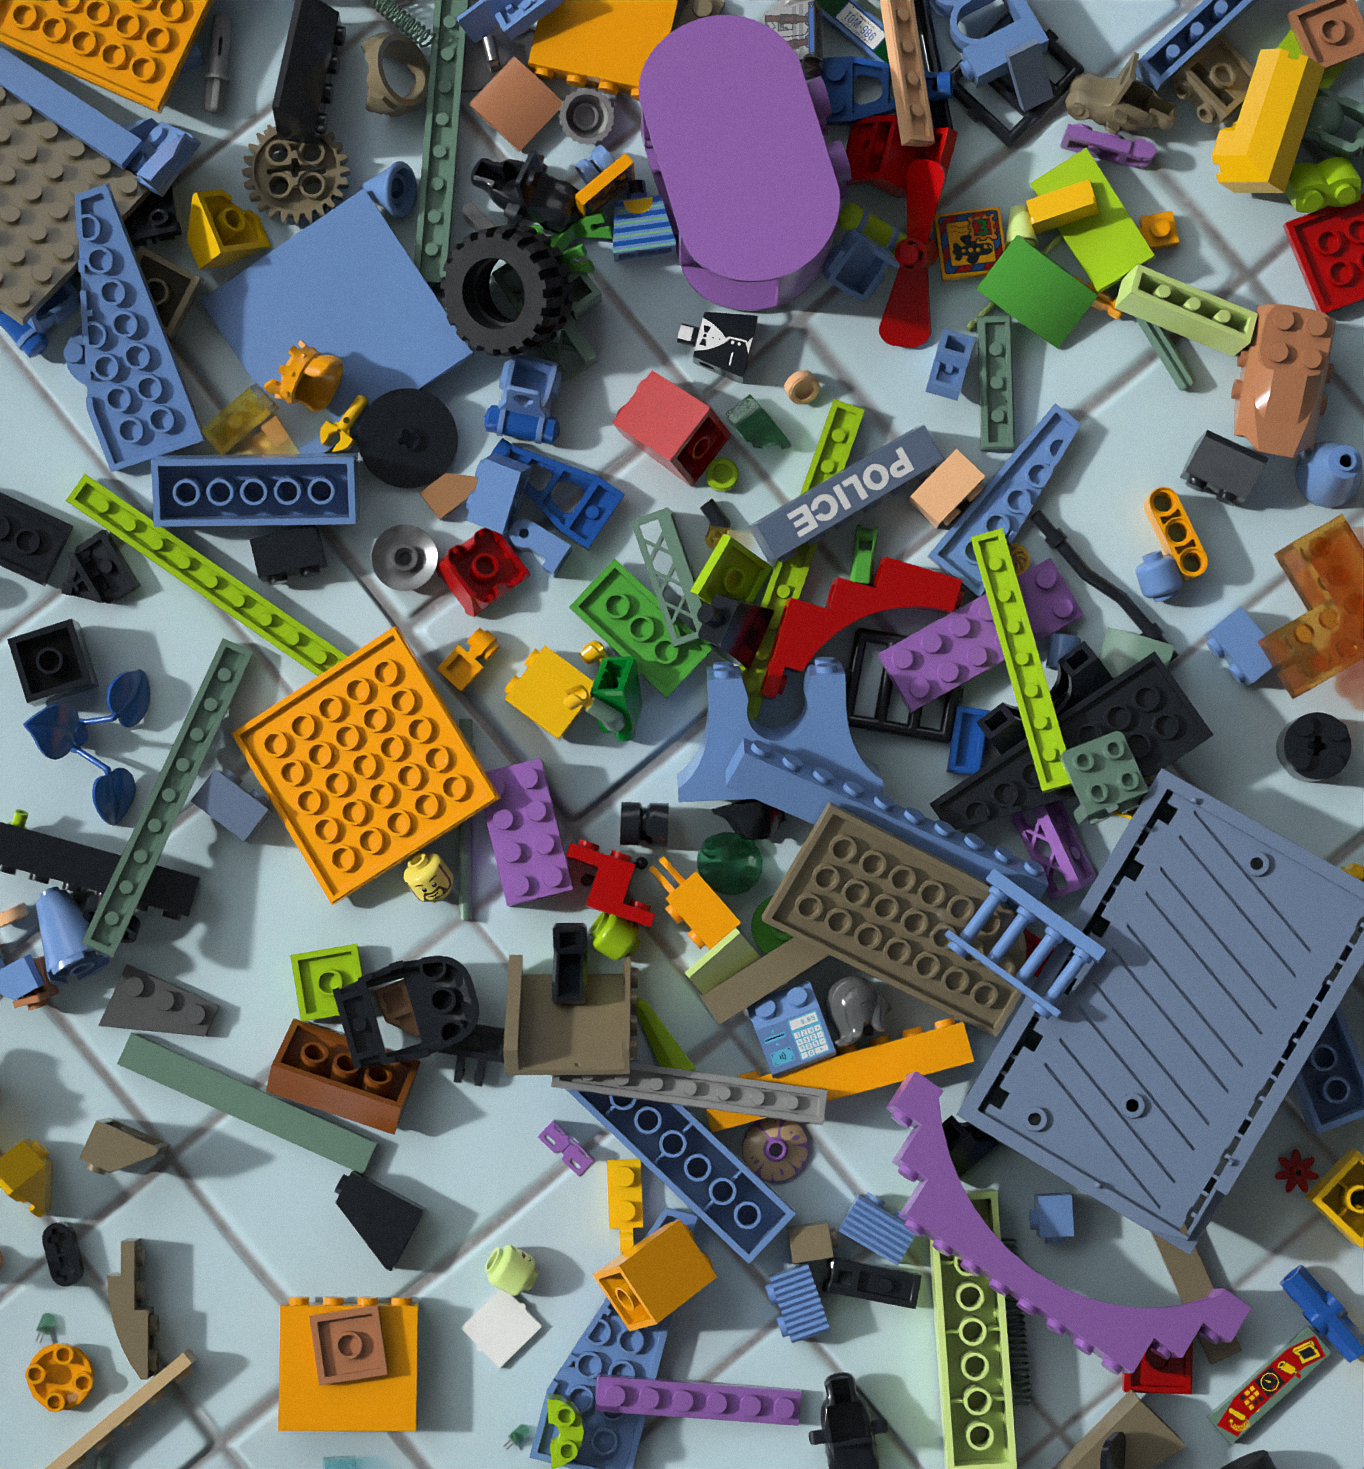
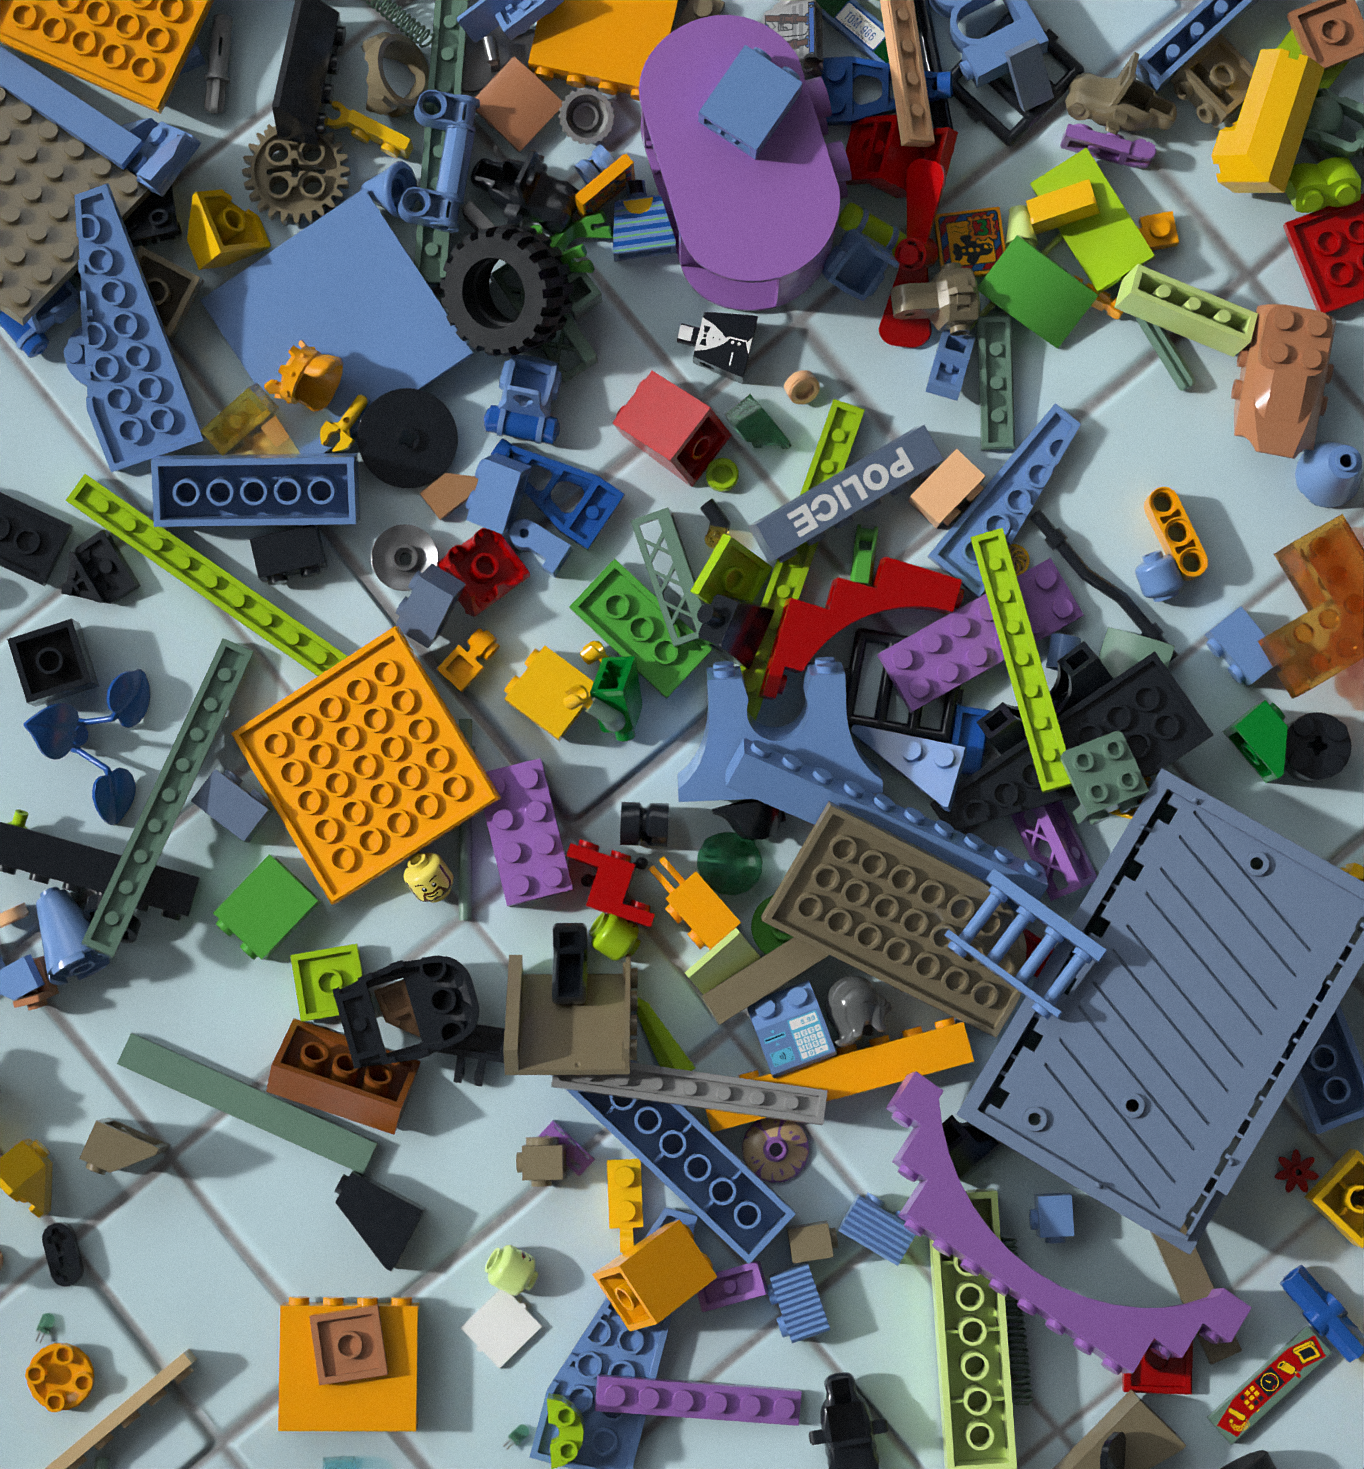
(132, 1323): dark tan slope -> none
(157, 1006): dark grey wing -> none
(266, 908): none -> bright green brick
(367, 129): none -> yellow plate
(429, 604): none -> sand blue brick
(454, 161): none -> medium blue piece
(542, 1160): none -> dark tan brick
(733, 1287): none -> medium lavender plate
(750, 101): none -> medium blue brick
(873, 1283): black plate -> none
(925, 762): none -> medium blue wing
(948, 300): none -> dark tan piece
(1223, 468): black slope -> none
(1261, 739): none -> green slope

